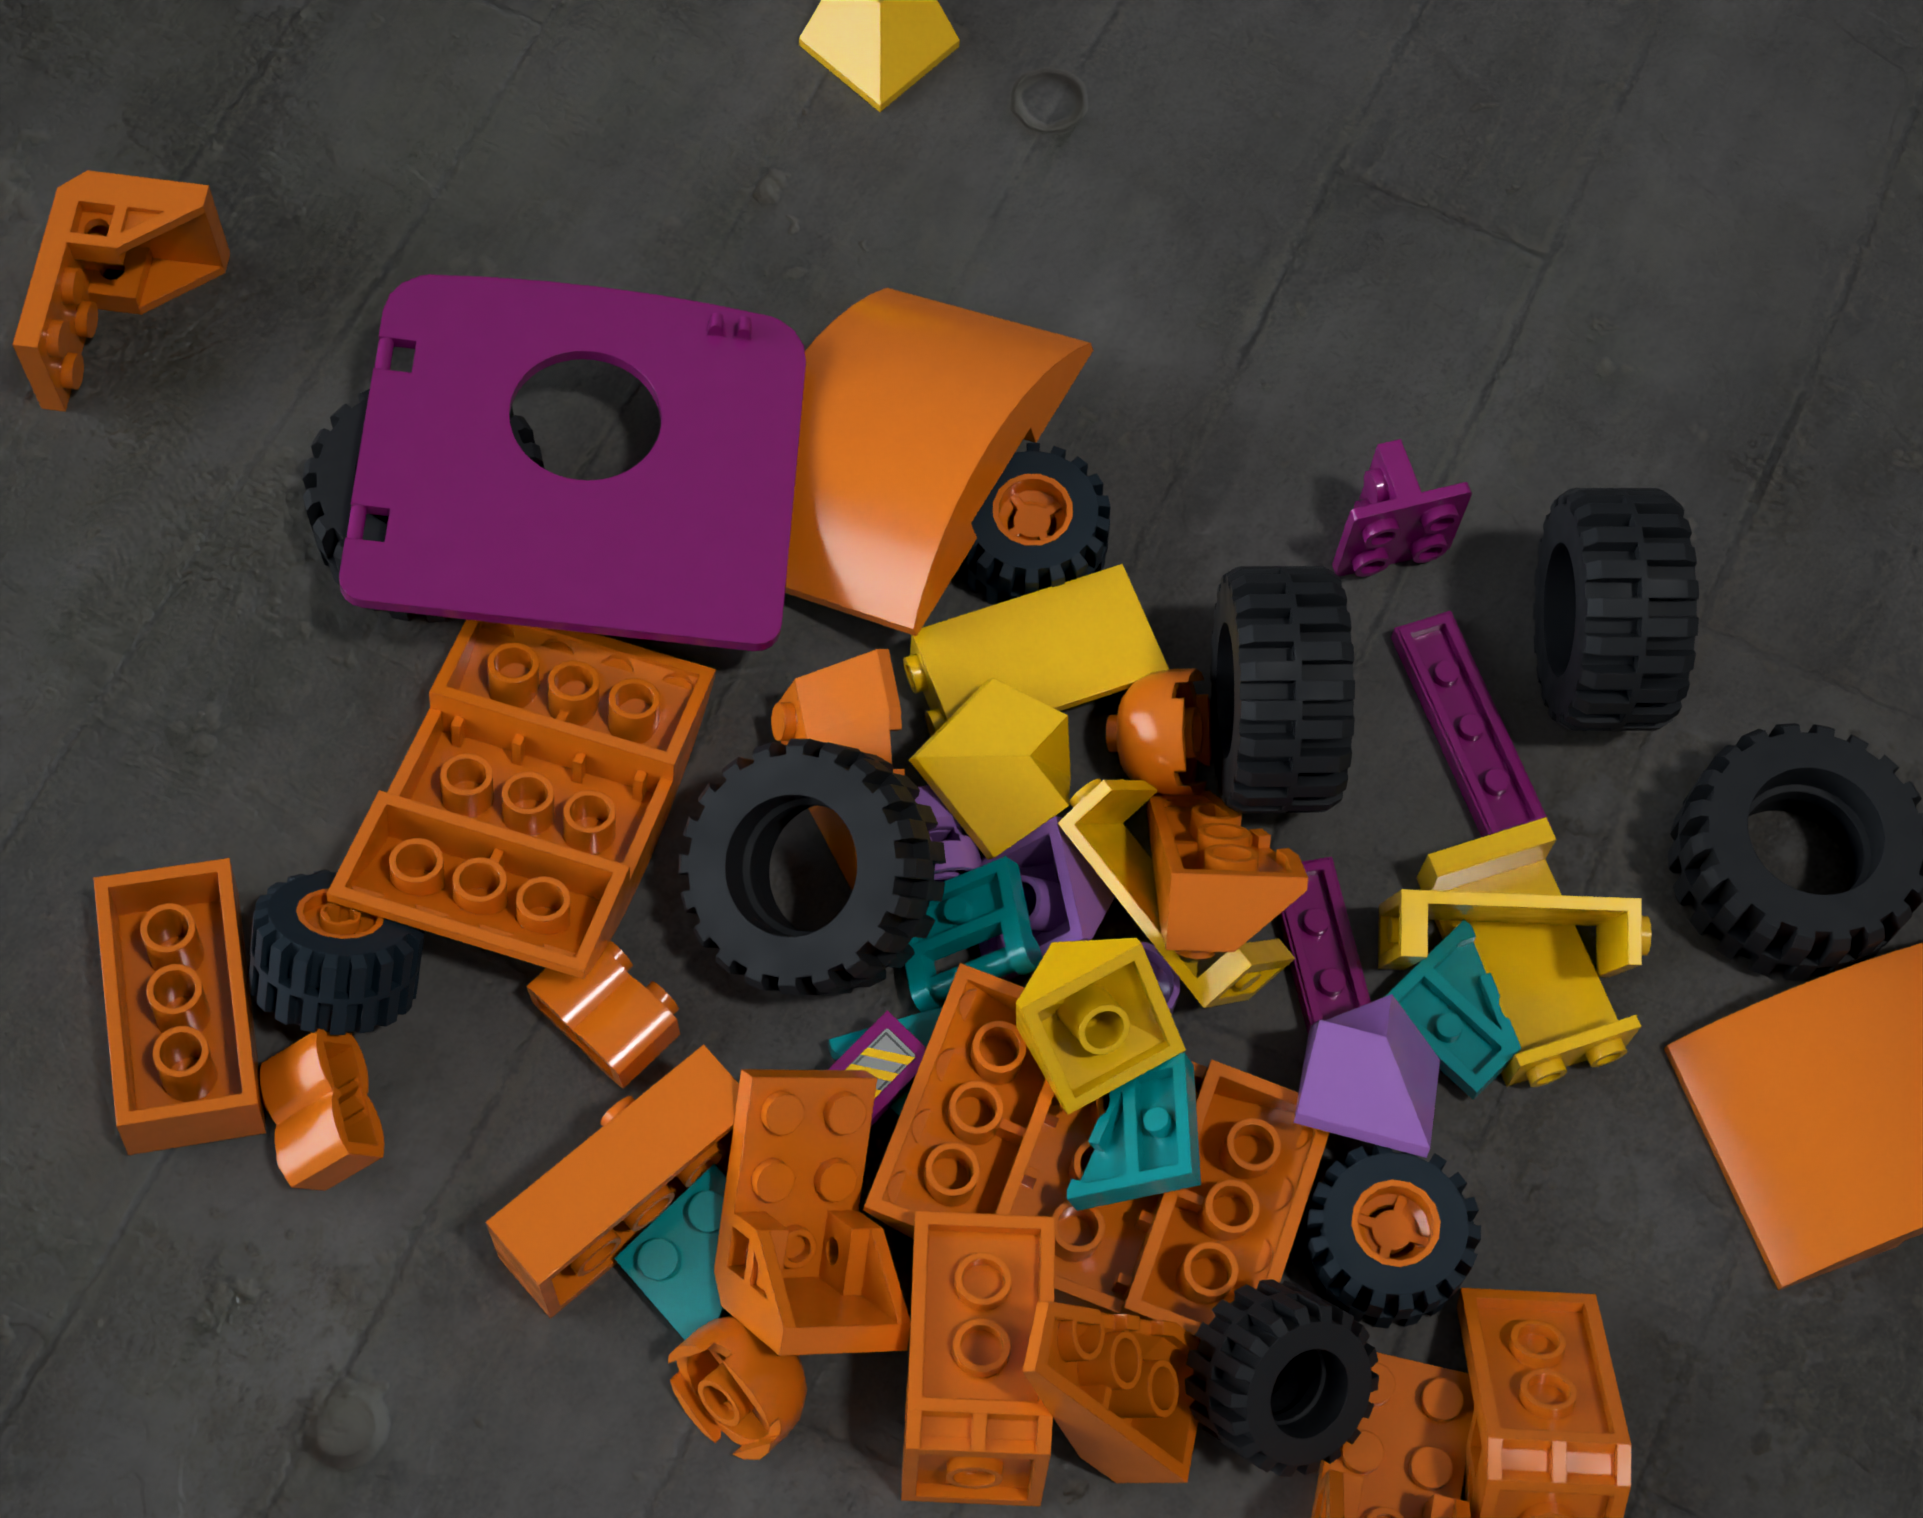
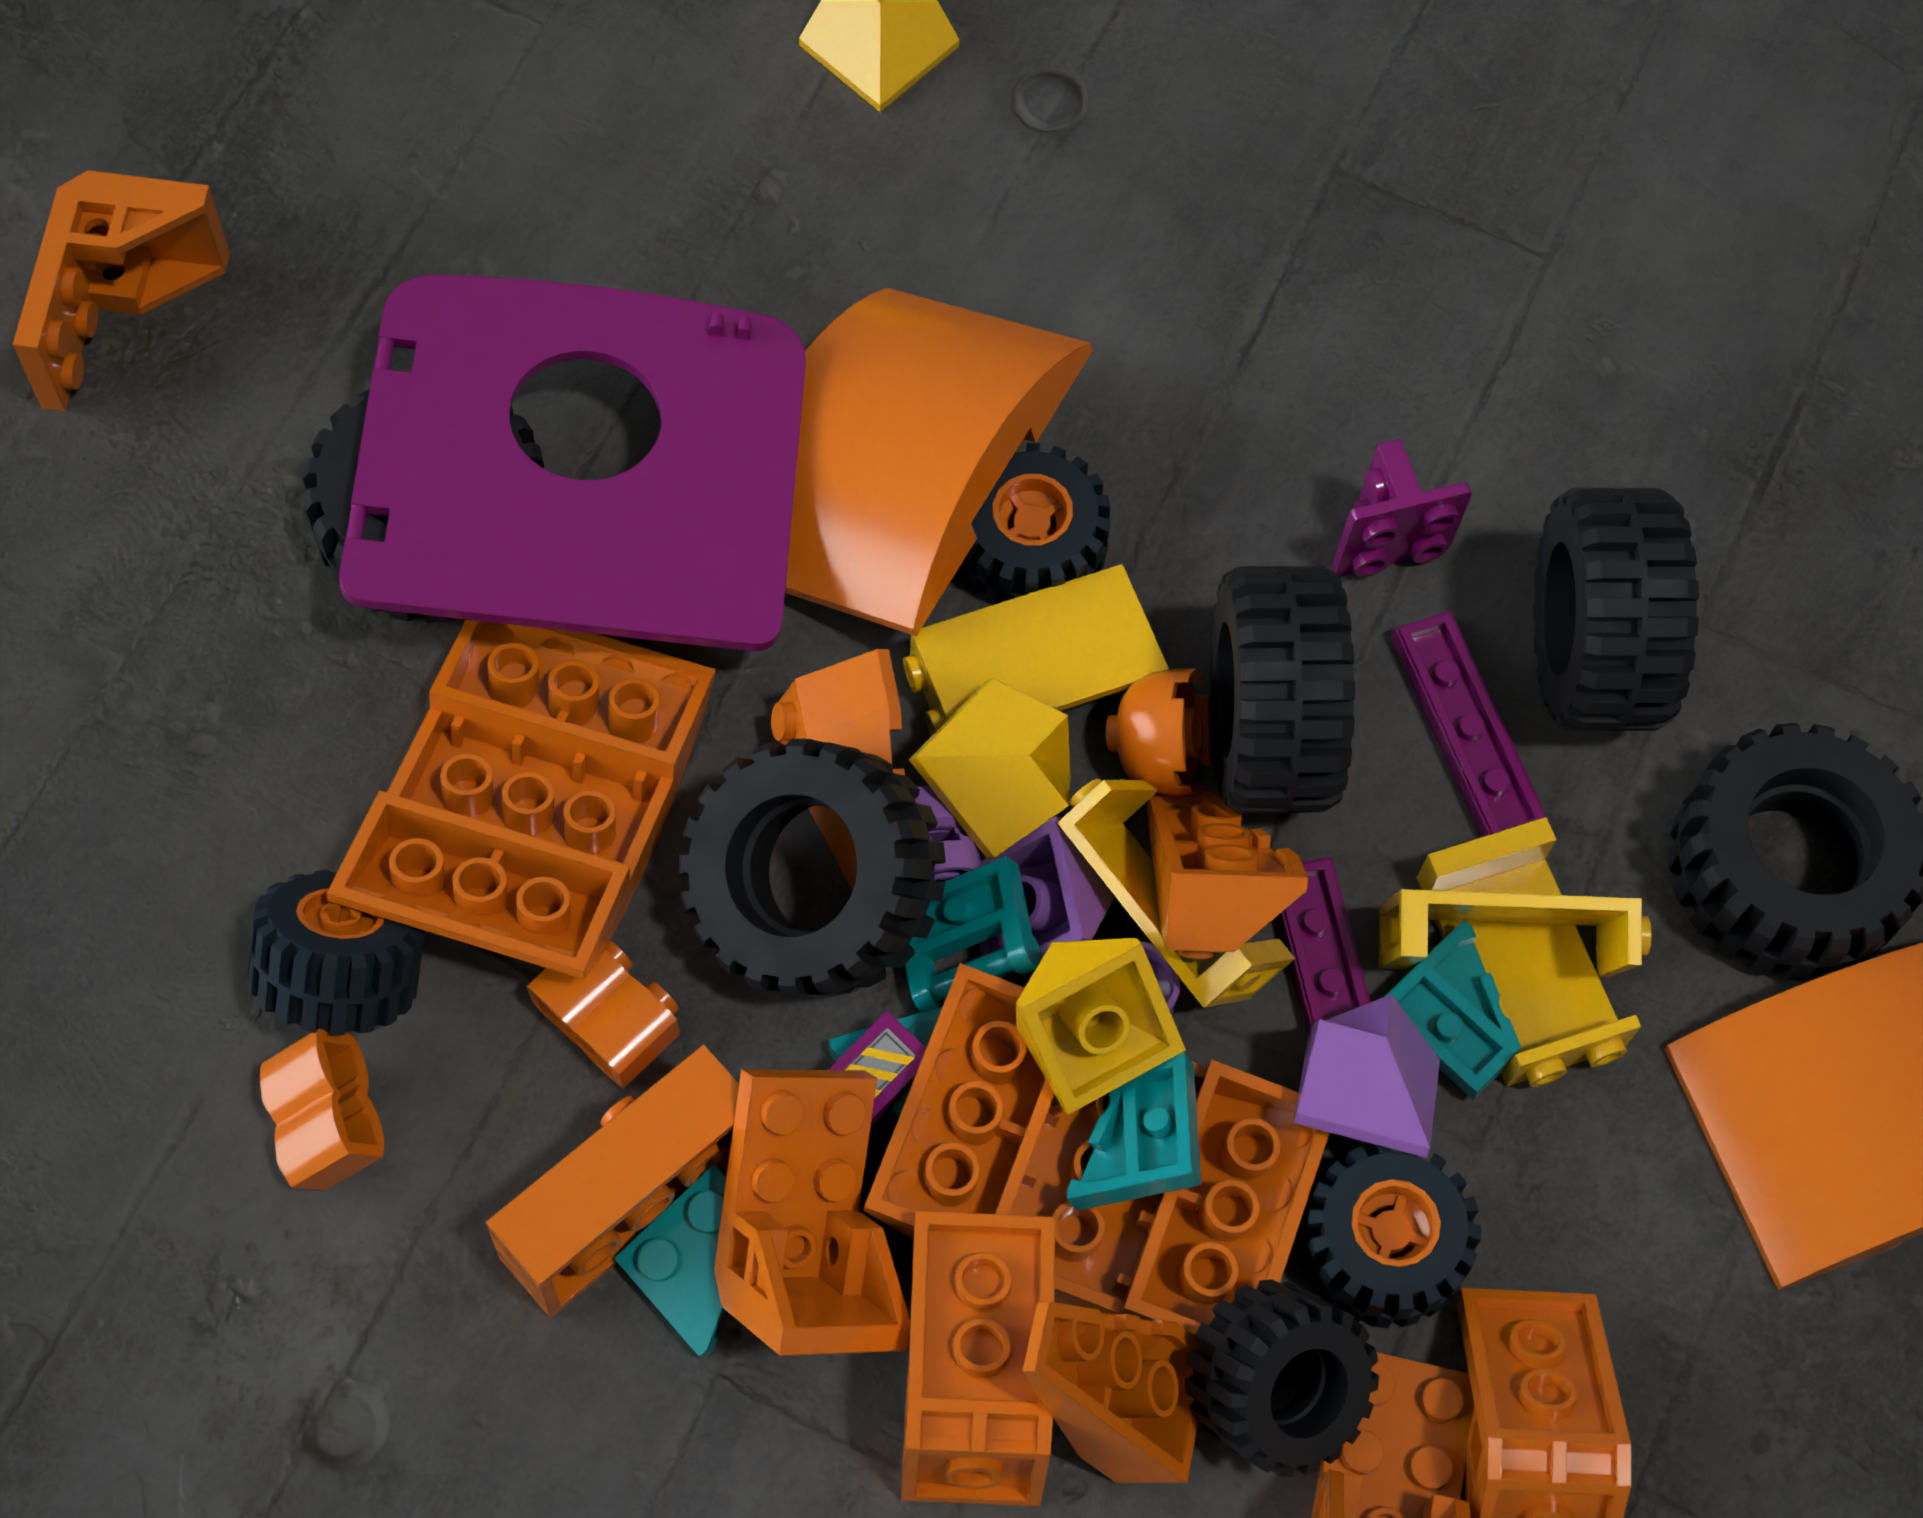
(178, 1006): orange brick -> none
(738, 1387): orange cylinder -> none

